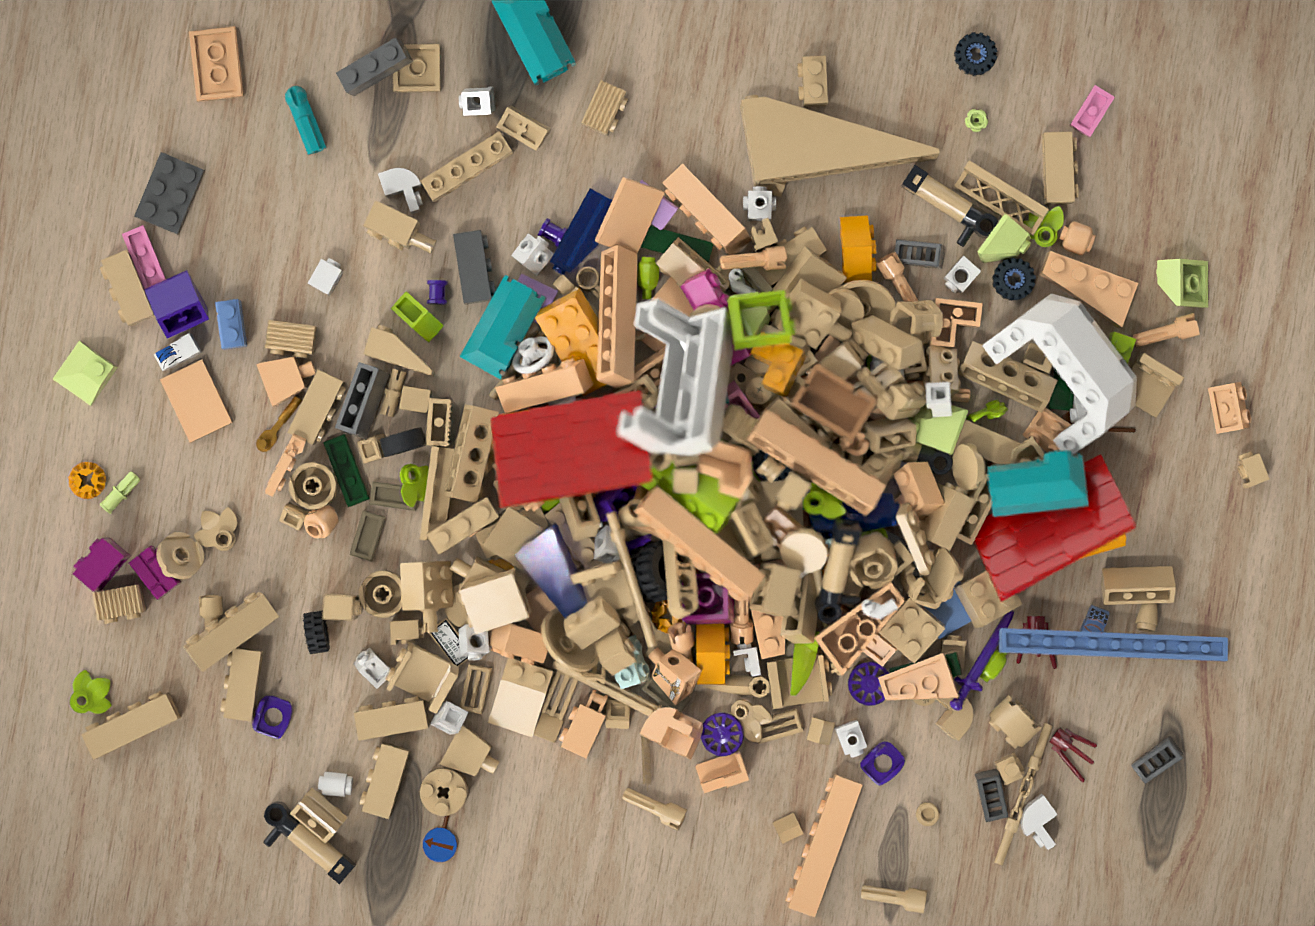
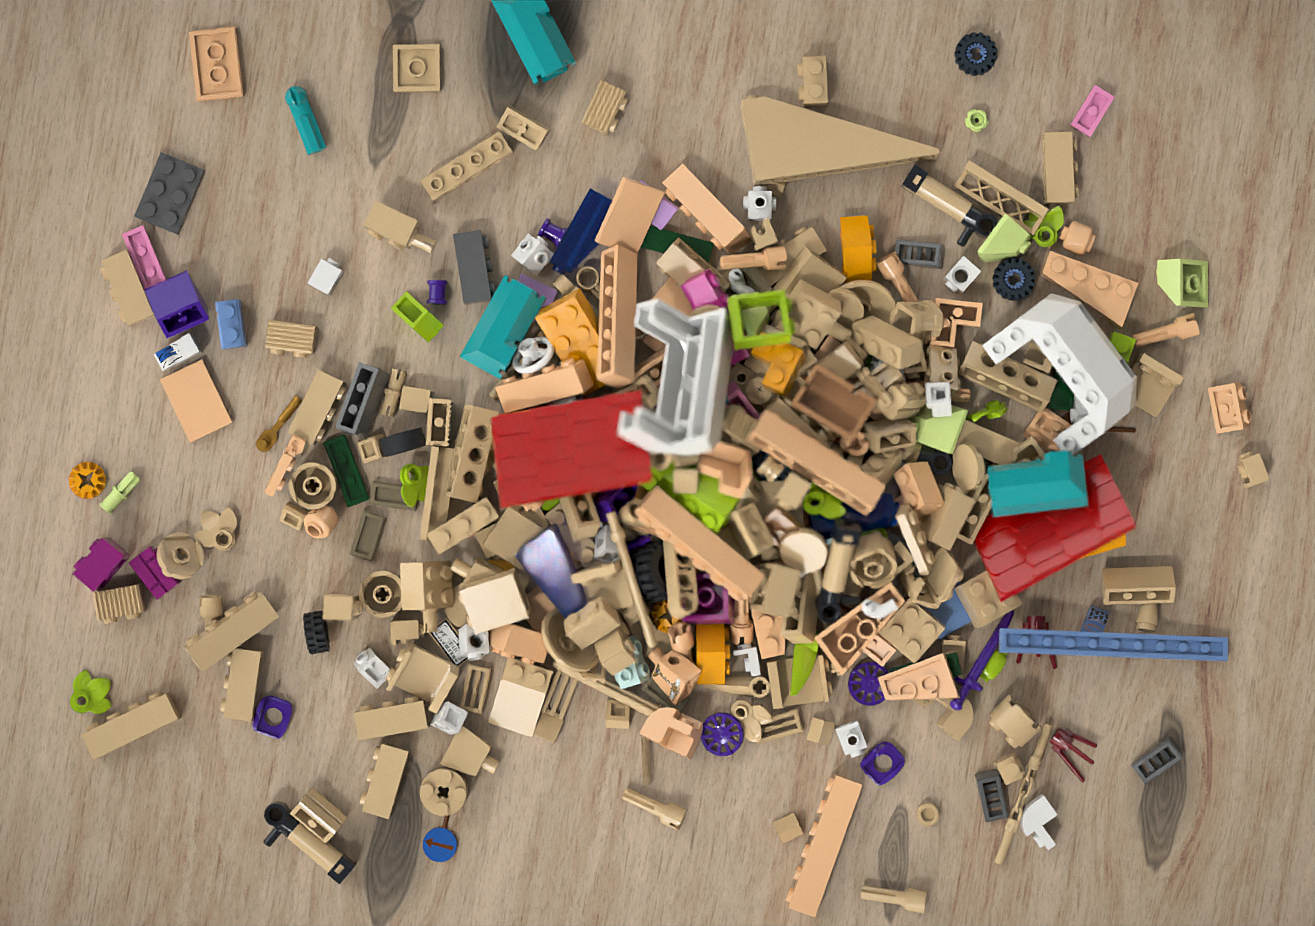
(85, 373): yellowish green slope -> none
(284, 378): light nougat torso -> none
(335, 784): white brick -> none
(374, 67): dark grey brick -> none
(391, 349): tan slope -> none
(399, 181): white brick -> none
(470, 107): white brick -> none
(584, 726): light nougat brick -> none
(647, 276): lime plant -> none
(722, 772): light nougat panel -> none

